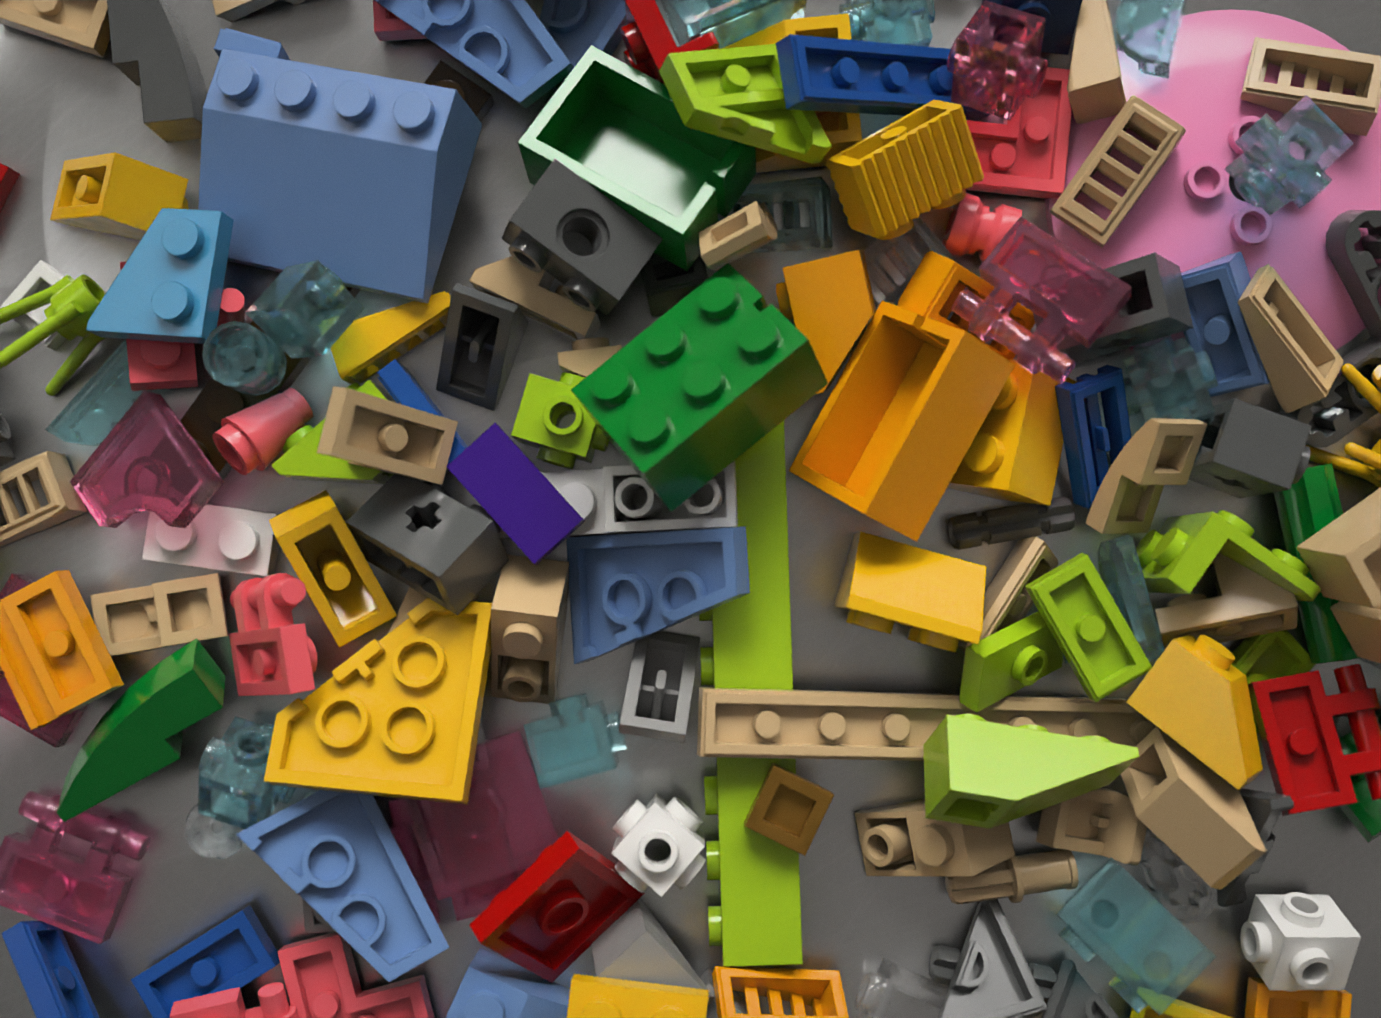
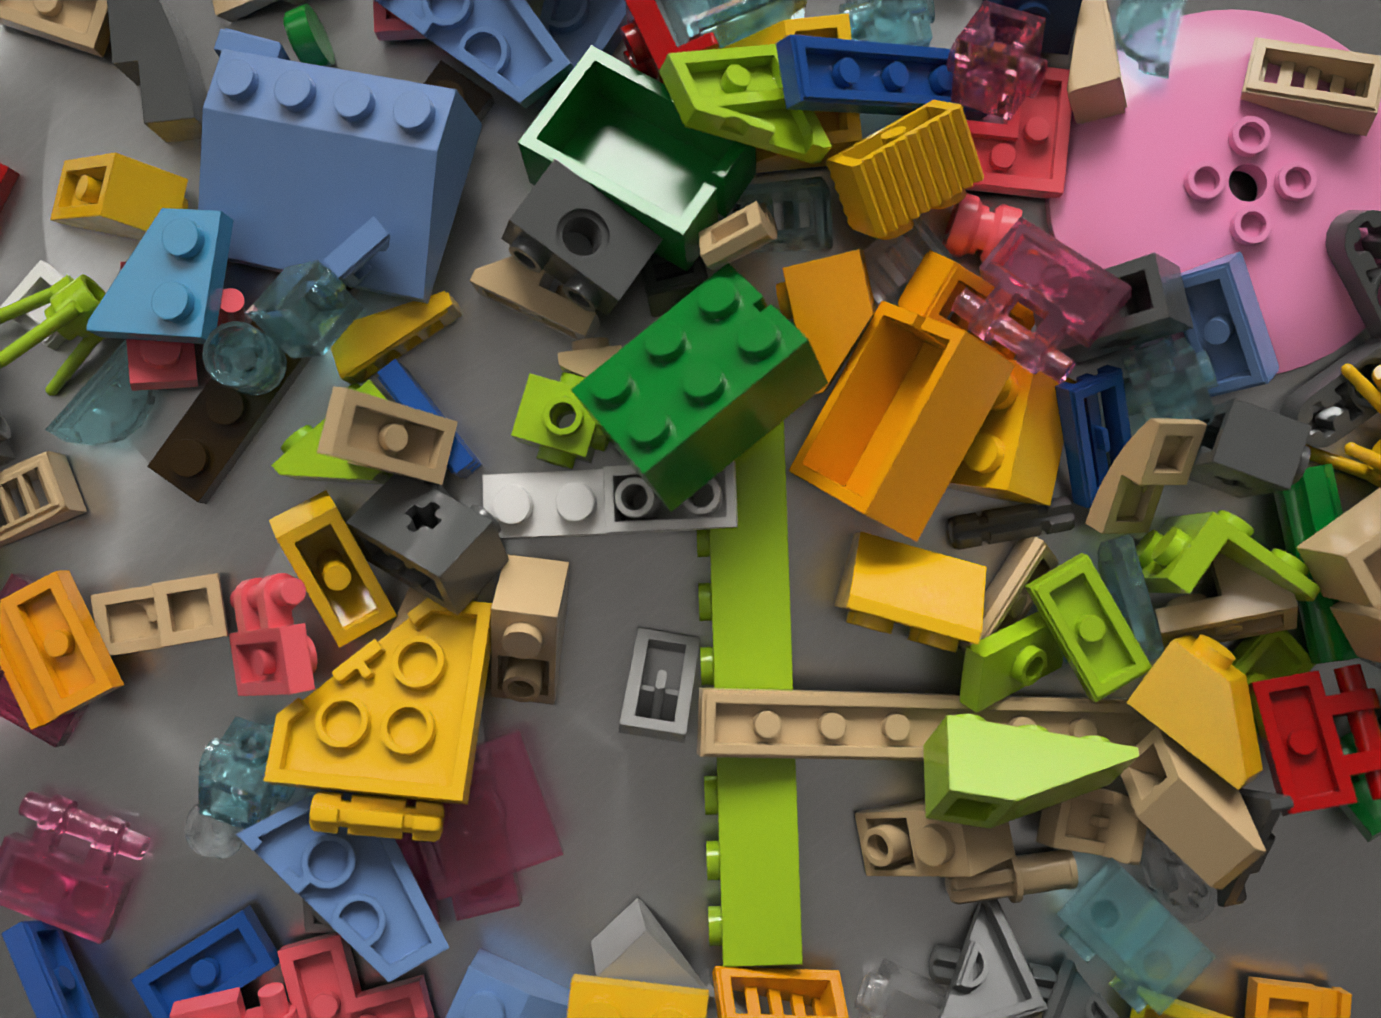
(143, 728): green slope -> none
(147, 466): clear pink tile -> none
(216, 540): white plate -> none
(259, 432): coral cone -> none
(308, 36): none -> green tile
(352, 257): none -> medium blue tile
(376, 816): none -> yellow axle
(479, 346): dark grey slope -> none
(515, 494): dark purple tile -> none
(555, 908): red plate -> none
(574, 740): clear light blue brick -> none
(648, 582): medium blue wing -> none
(659, 820): white brick -> none
(788, 809): pearl gold tile -> none
(1148, 124): tan slope -> none
(1287, 157): clear light blue brick -> none
(1289, 342): tan slope -> none
(1299, 942): white brick -> none

